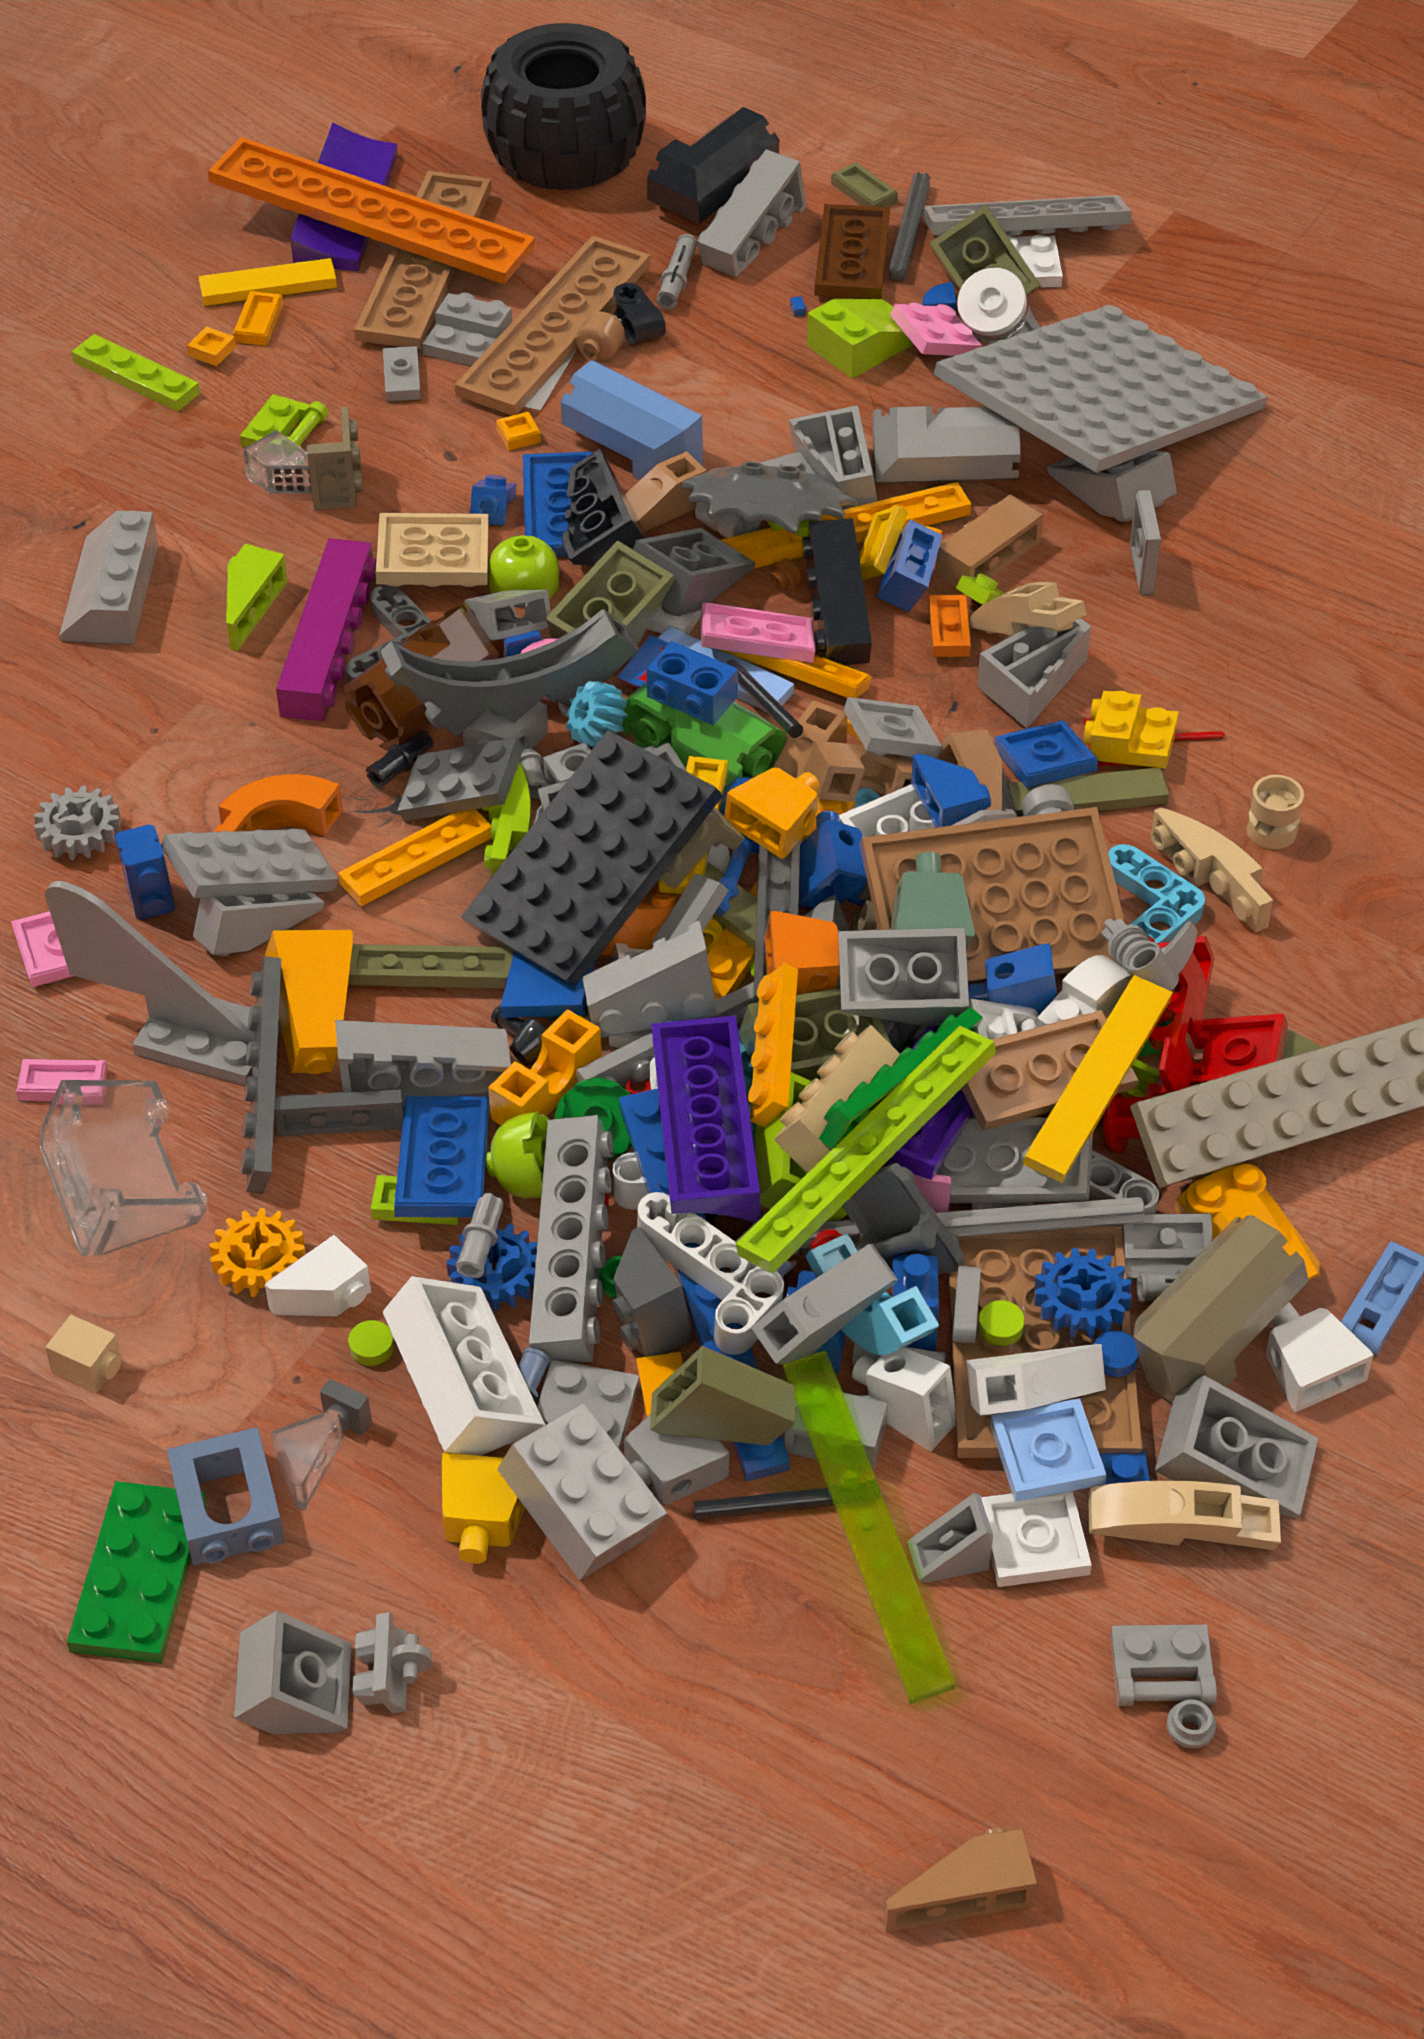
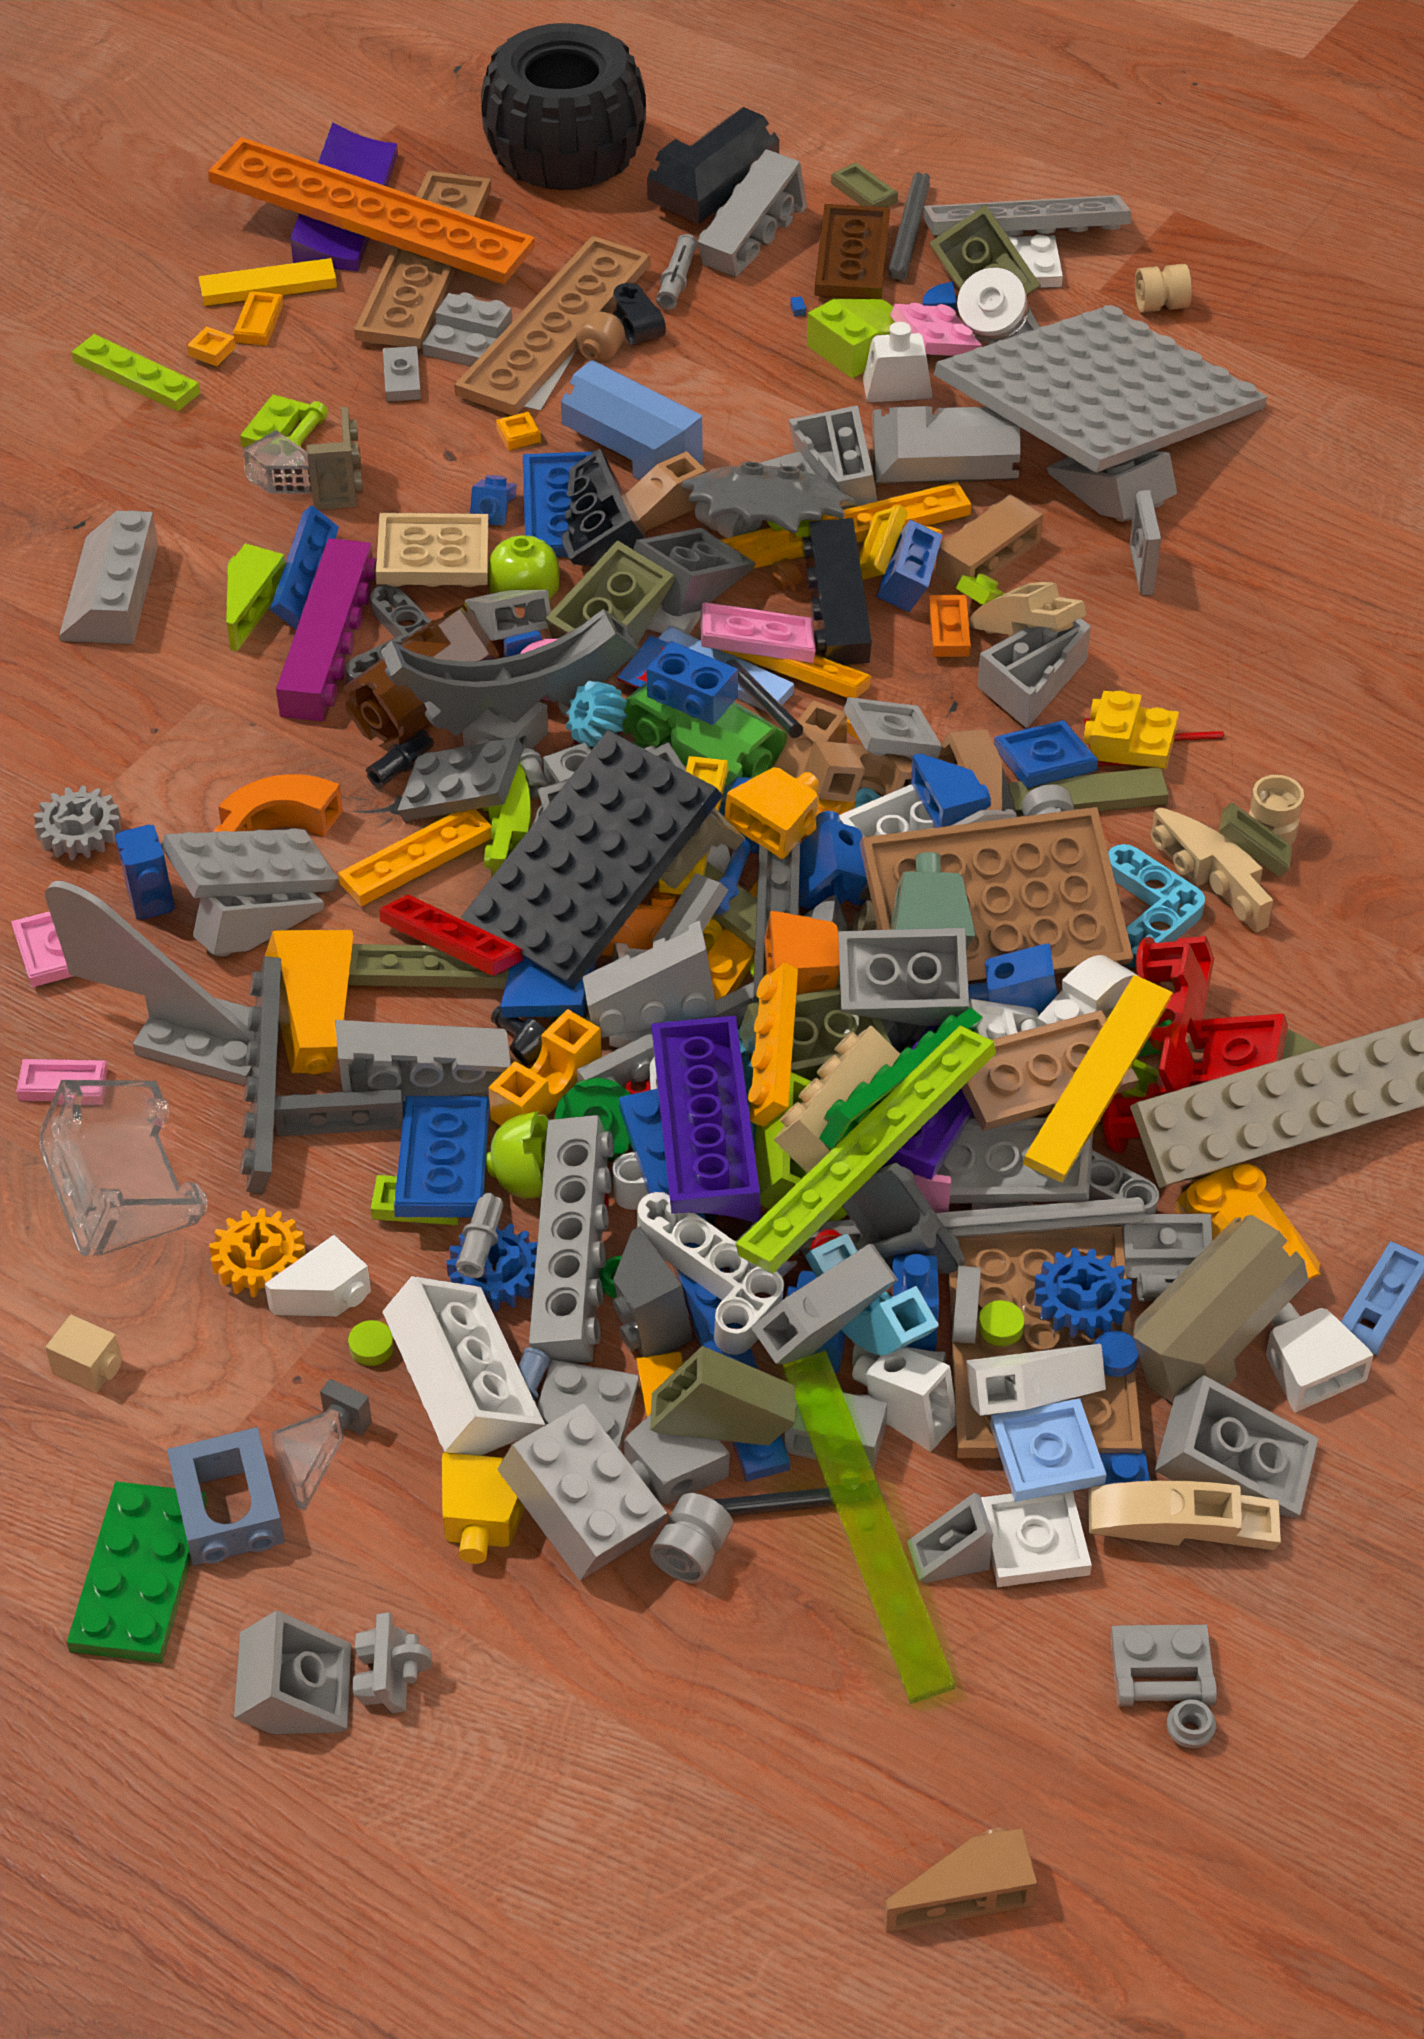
(302, 565): none -> blue plate
(451, 935): none -> red plate
(691, 1538): none -> light grey wheel
(897, 367): none -> white torso
(1141, 957): light grey piece -> none
(1166, 287): none -> tan wheel
(1255, 839): none -> olive tile

